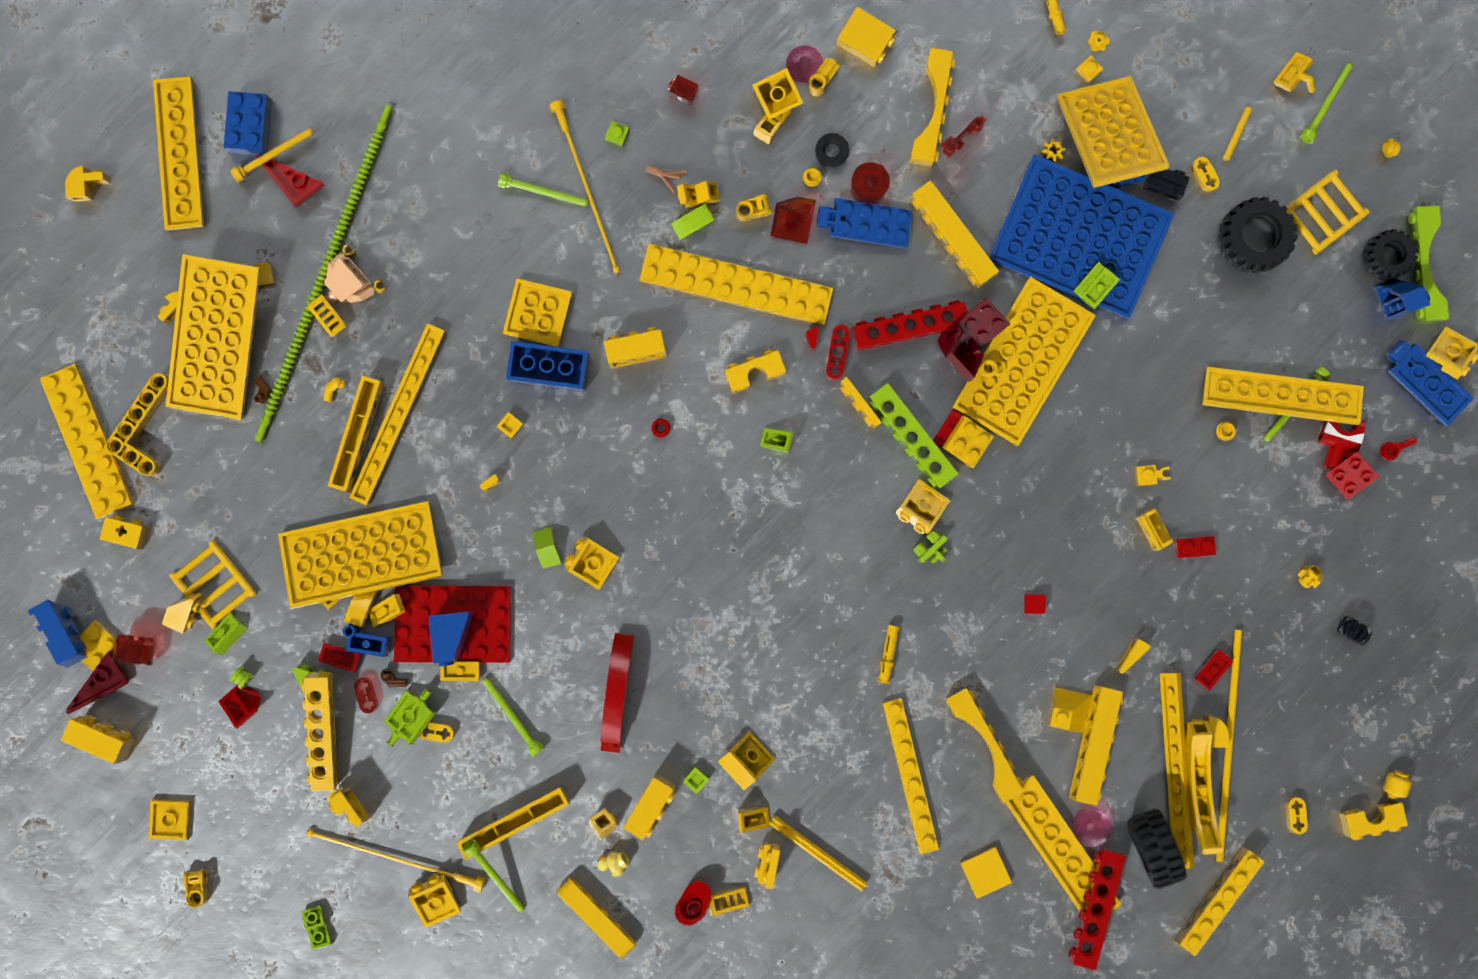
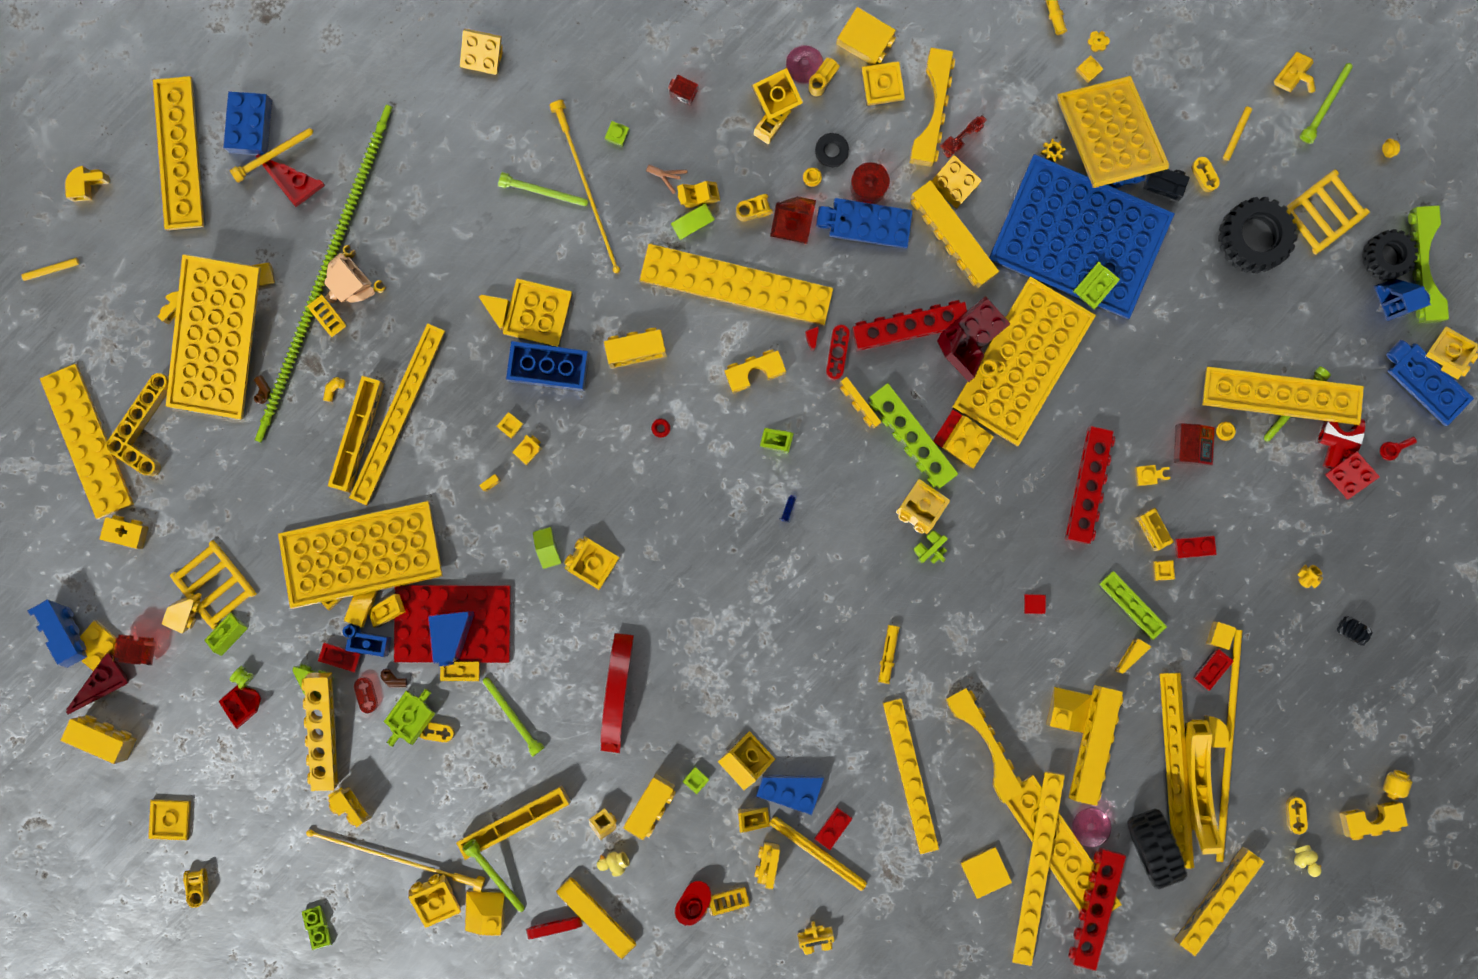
(50, 269): none -> yellow bar
(481, 51): none -> yellow plate
(485, 913): none -> yellow slope
(497, 308): none -> yellow slope
(527, 449): none -> yellow bracket
(554, 927): none -> red beam
(788, 509): none -> clear blue piece
(791, 791): none -> blue wedge
(815, 936): none -> yellow hips
(833, 828): none -> red plate
(883, 83): none -> yellow plate
(956, 181): none -> yellow hinge
(1038, 868): none -> yellow plate
(1085, 474): none -> red brick
(1132, 605): none -> lime plate
(1163, 570): none -> yellow tile
(1194, 444): none -> clear red slope
(1221, 635): none -> yellow panel
(1306, 856): none -> light yellow animal

